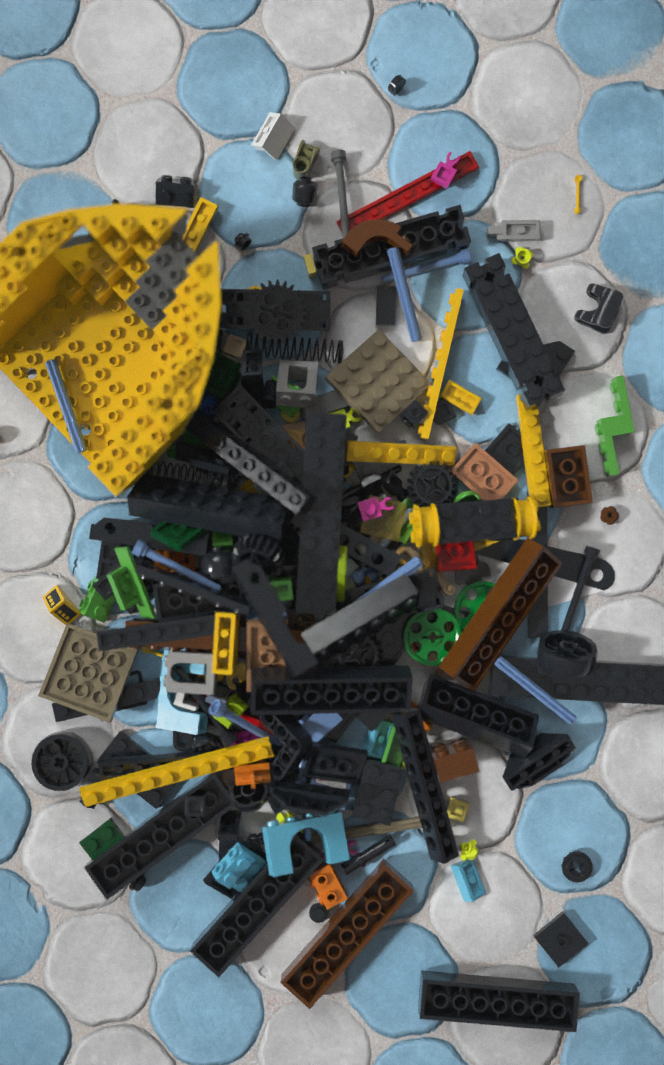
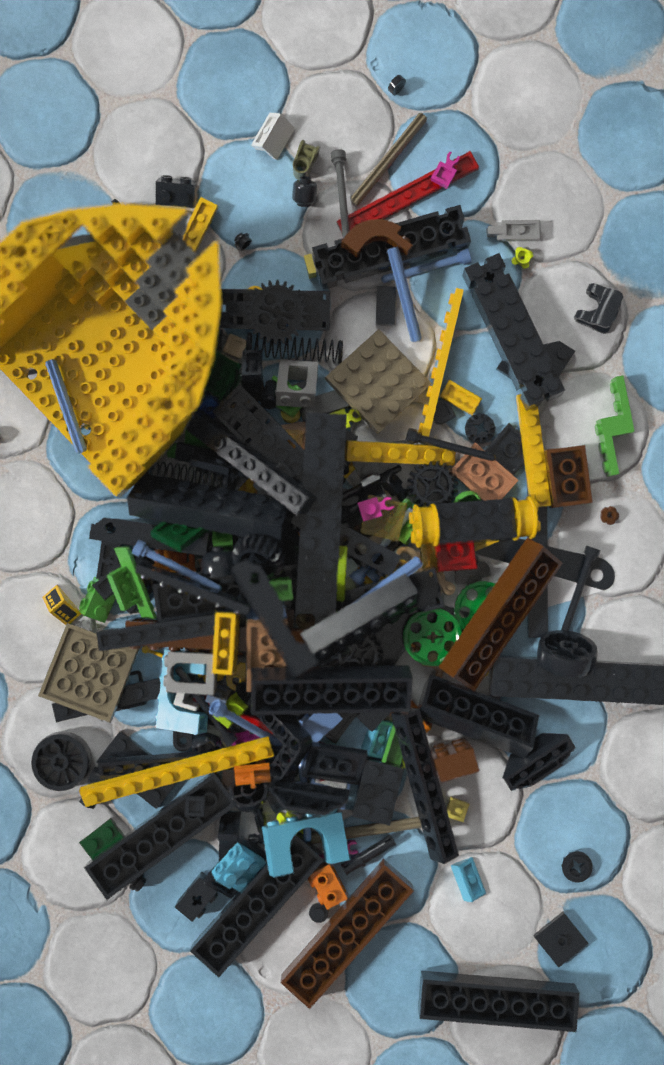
(189, 905): none -> black brick
(260, 821): none -> black axle
(388, 159): none -> dark tan axle
(413, 414): black bracket -> none
(414, 437): none -> black piece
(469, 850): neon yellow plate -> none
(471, 431): none -> black gear
(535, 690): medium blue axle -> none
(578, 178): yellow hinge -> none

